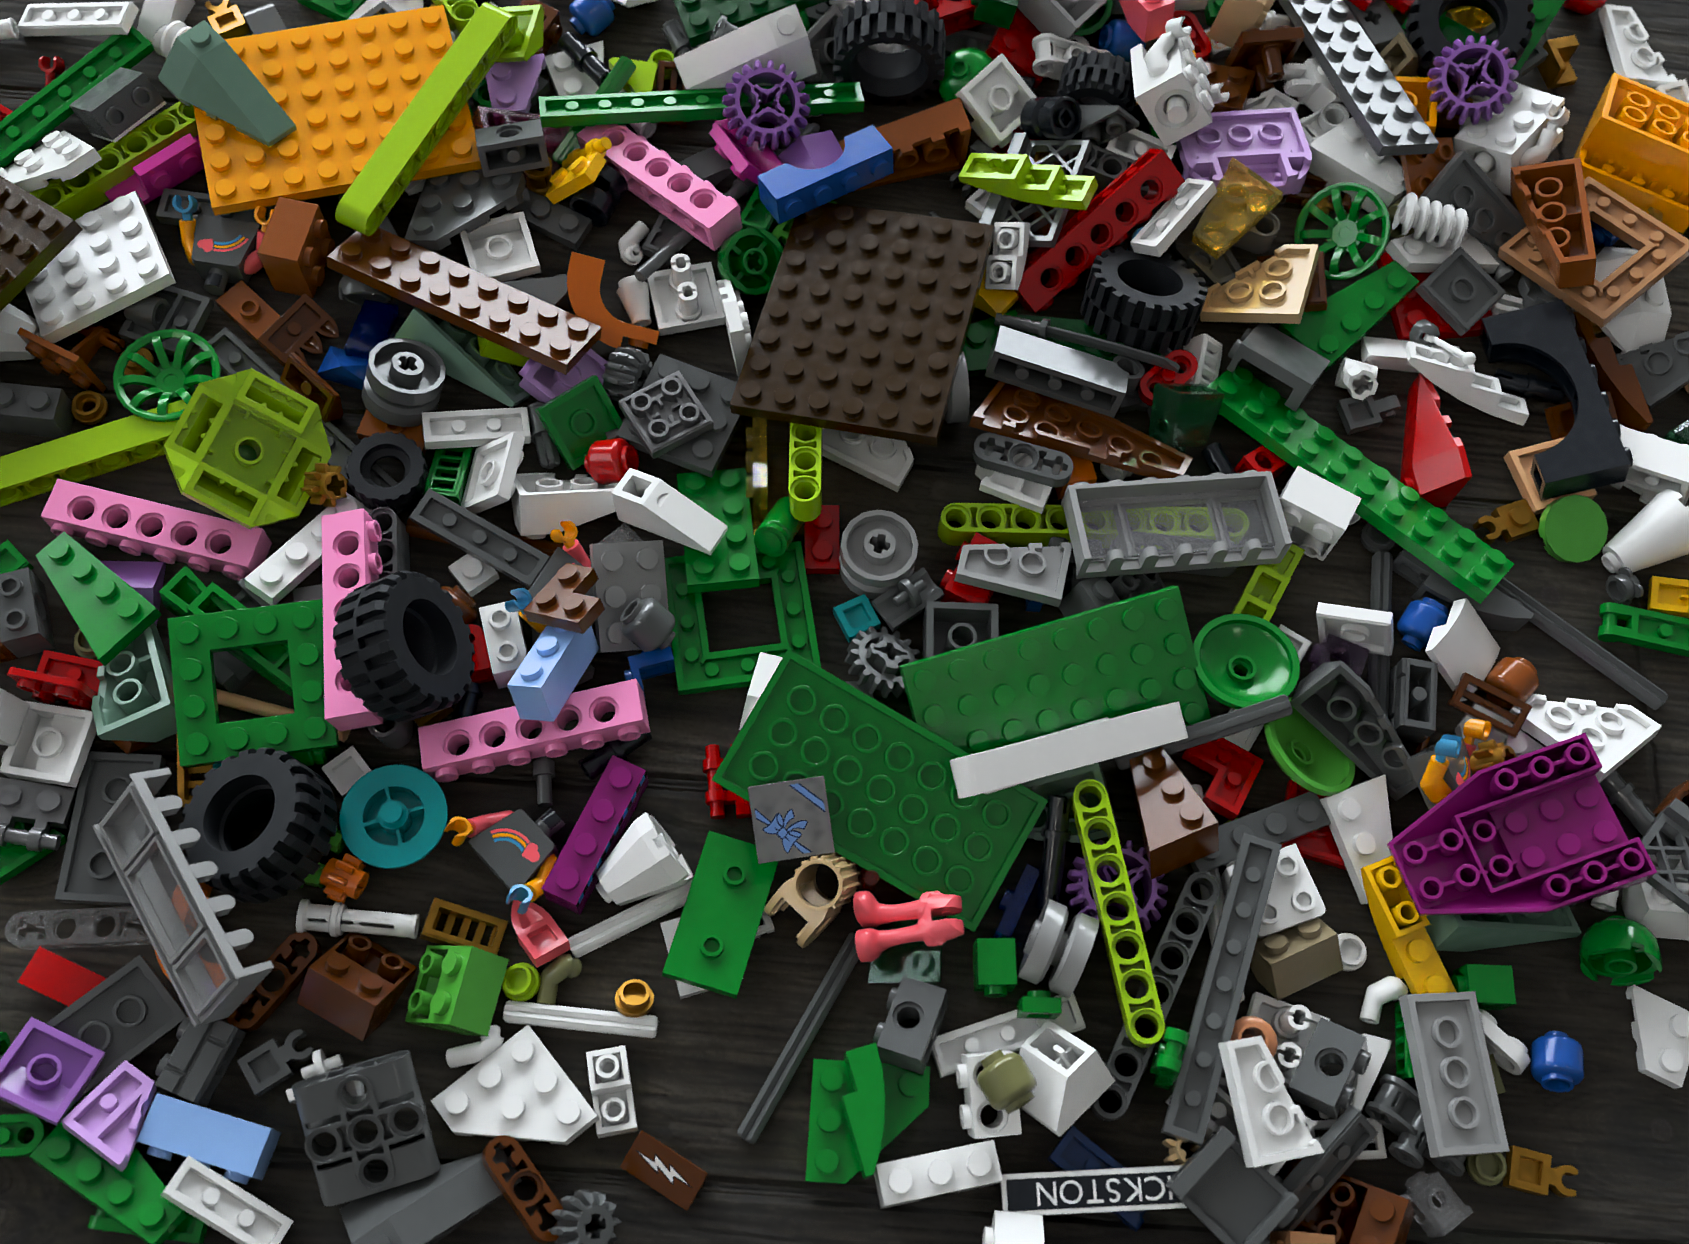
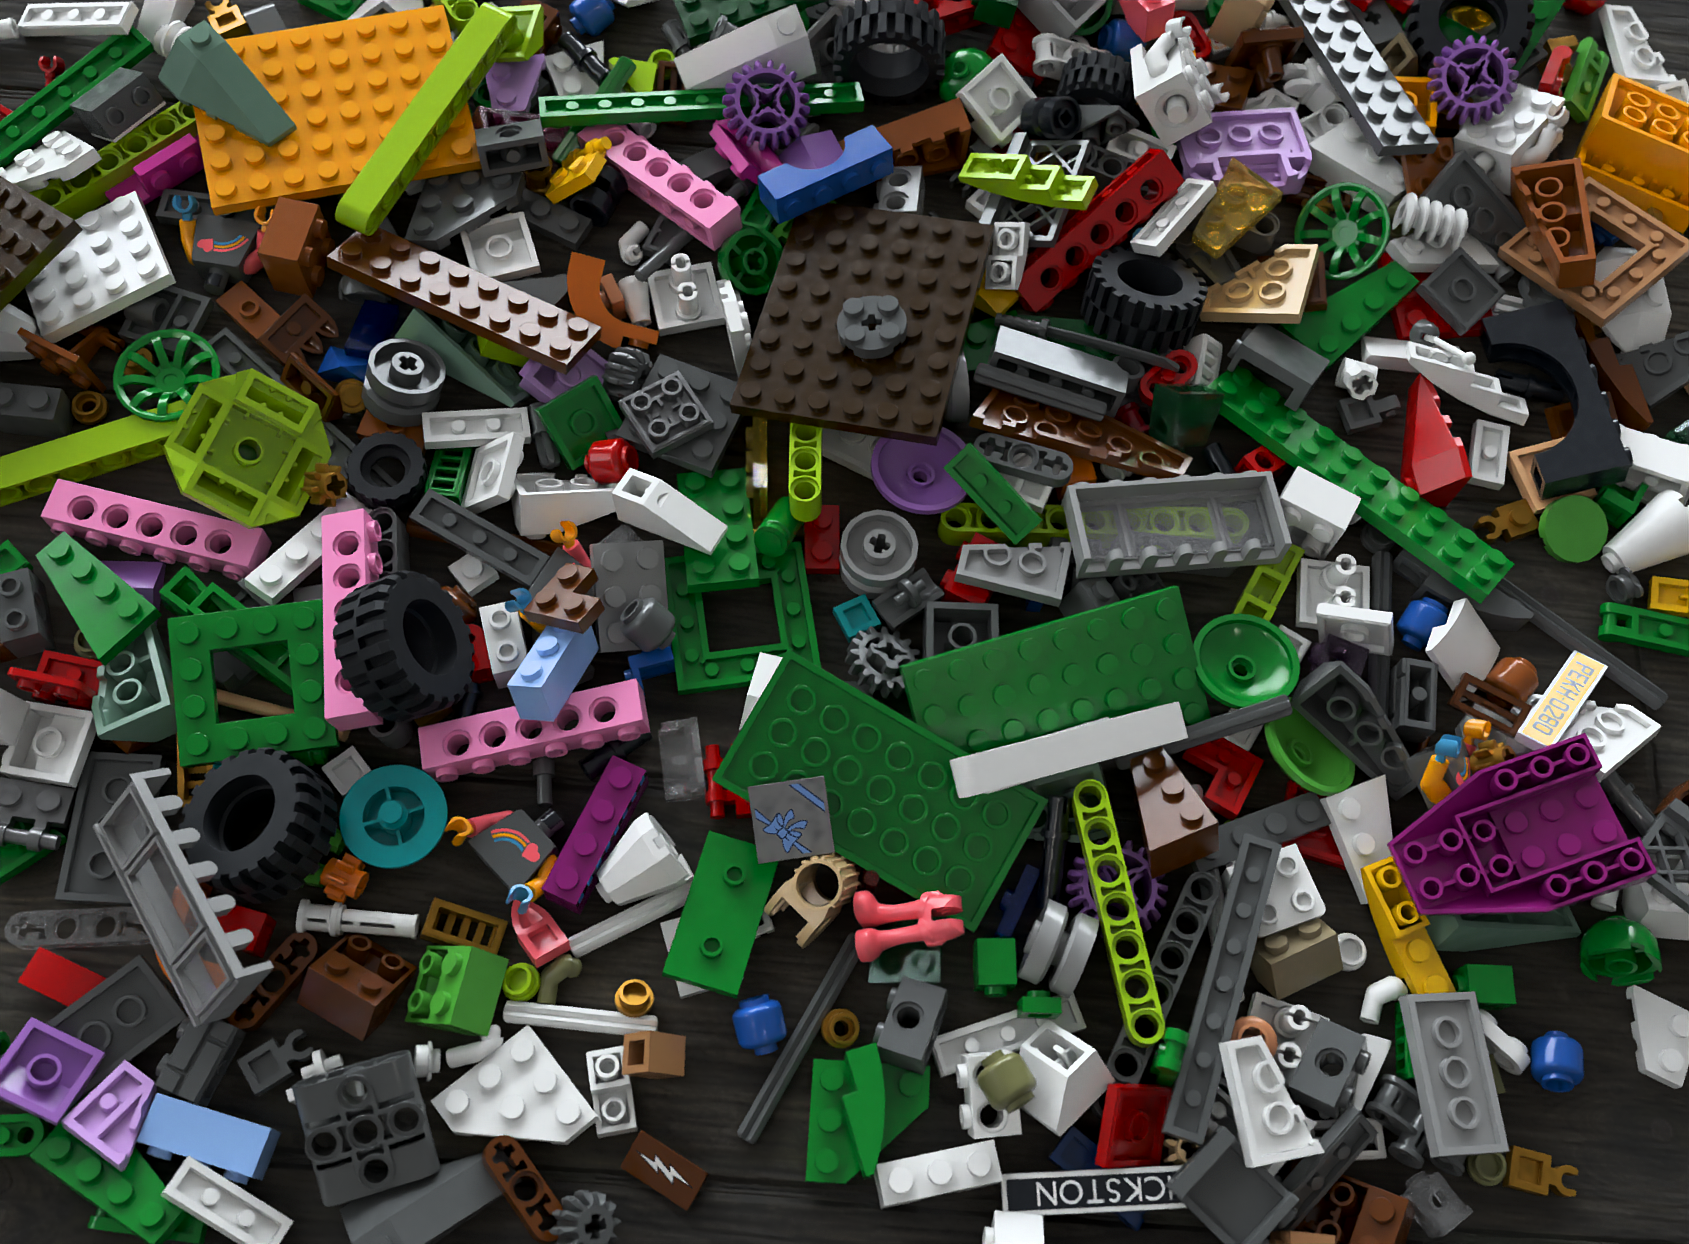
(257, 922): none -> red panel
(350, 395): none -> pearl gold plate
(426, 1060): none -> white plate
(612, 297): none -> nougat plate
(653, 1055): none -> medium nougat brick
(681, 760): none -> clear hinge
(759, 1024): none -> blue head
(851, 1028): none -> pearl gold plate
(868, 310): none -> dark grey plate
(900, 462): none -> medium lavender dish
(902, 191): none -> light grey brick
(992, 493): none -> green plate
(1040, 392): none -> dark grey axle
(1130, 416): none -> dark red bush
(1132, 1125): none -> red tile
(1330, 583): none -> white plate
(1488, 454): none -> white plate
(1554, 72): none -> red plate
(1561, 702): none -> tile
(1585, 80): none -> bright green plate
(1619, 503): none -> green panel

